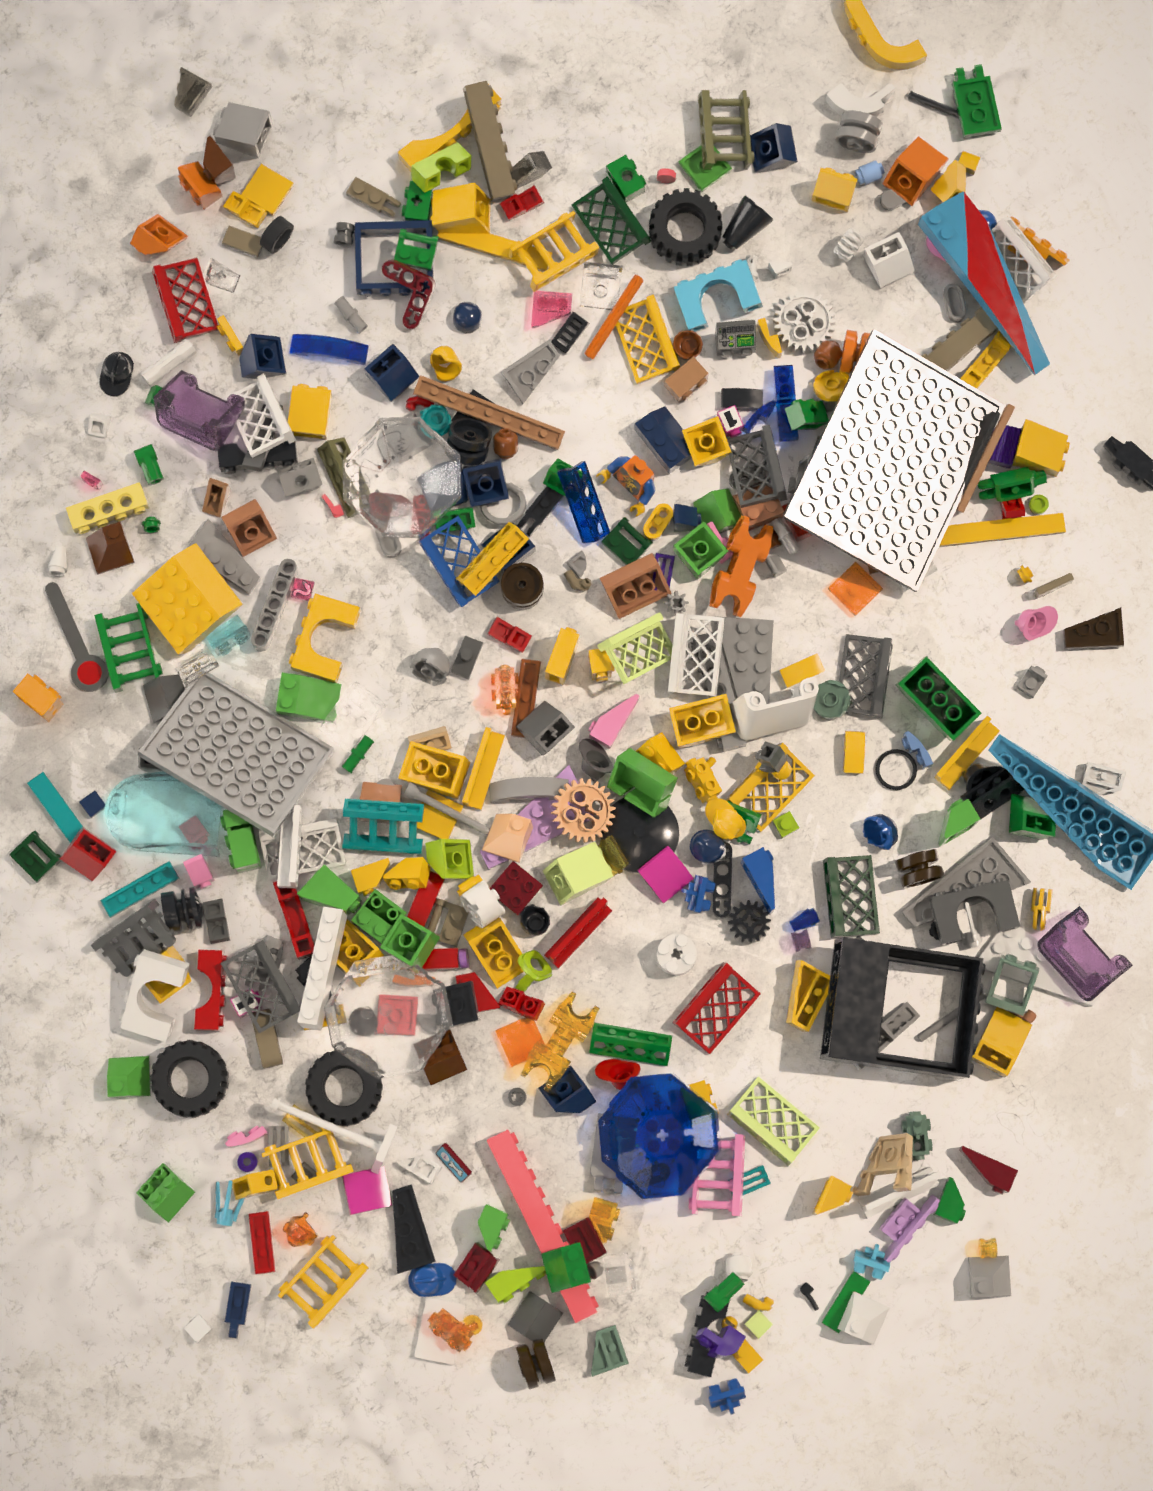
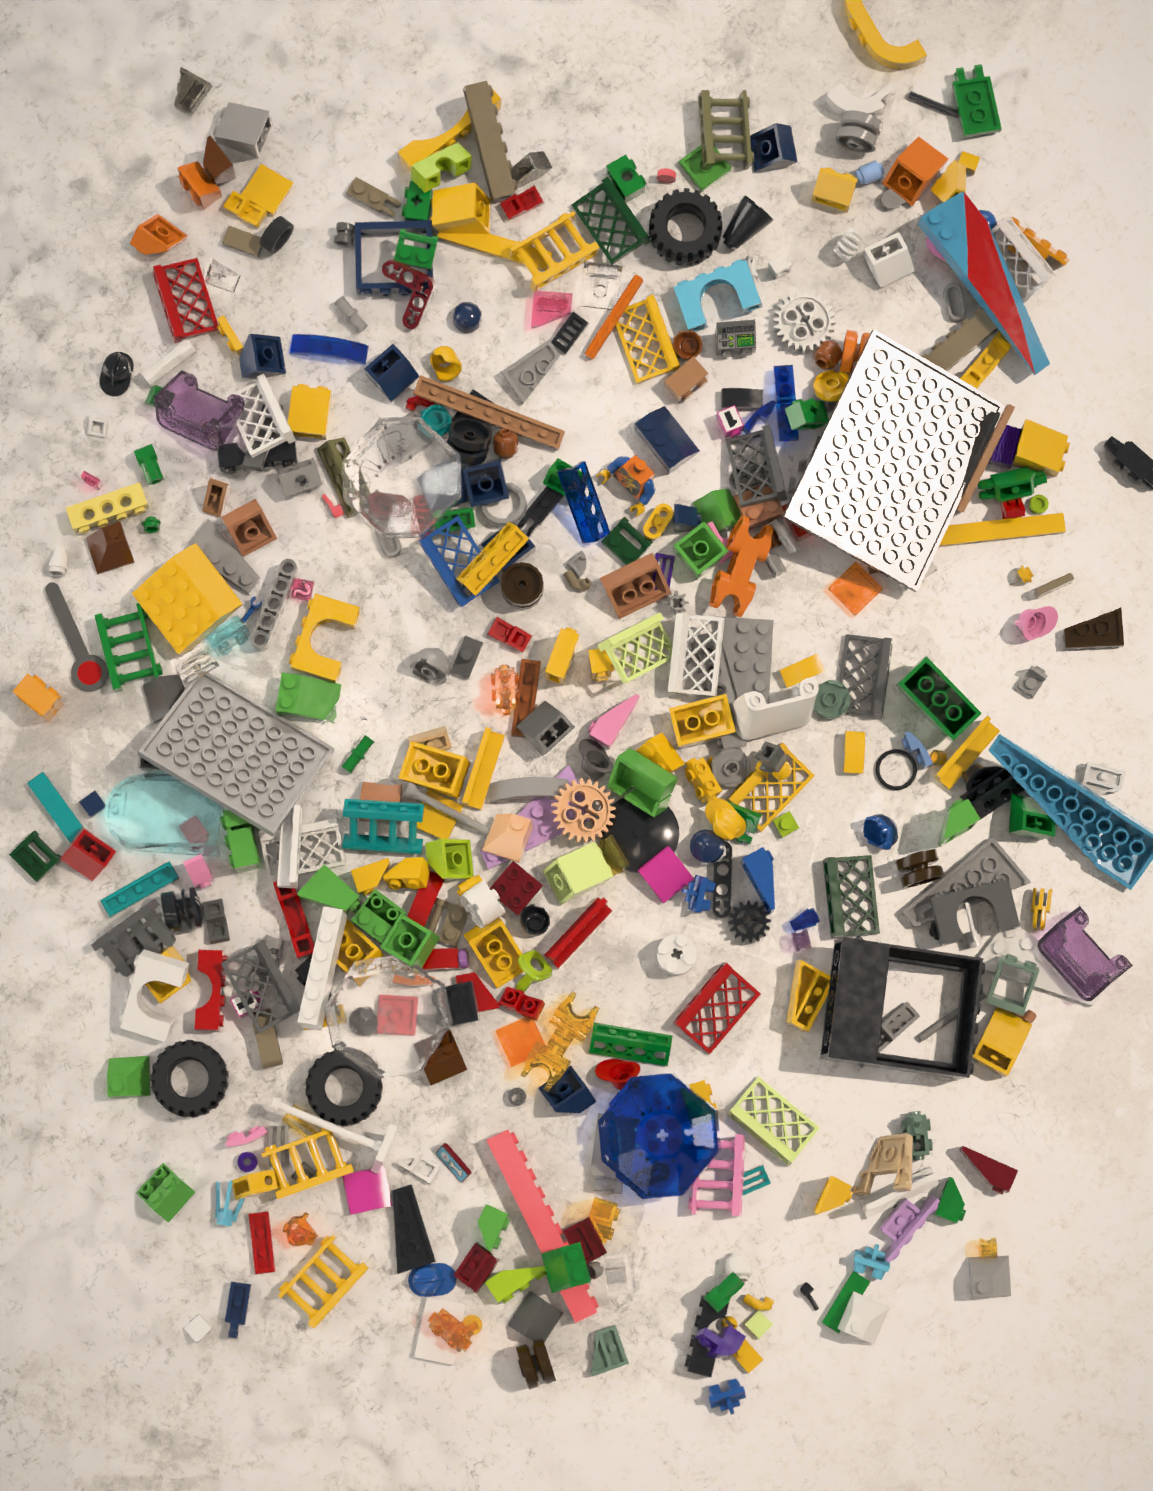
(252, 608): none -> blue hand
(707, 442): yellow slope -> none
(721, 760): none -> light grey plate
(771, 342): yellow slope -> none
(938, 757): none -> clear yellow hinge

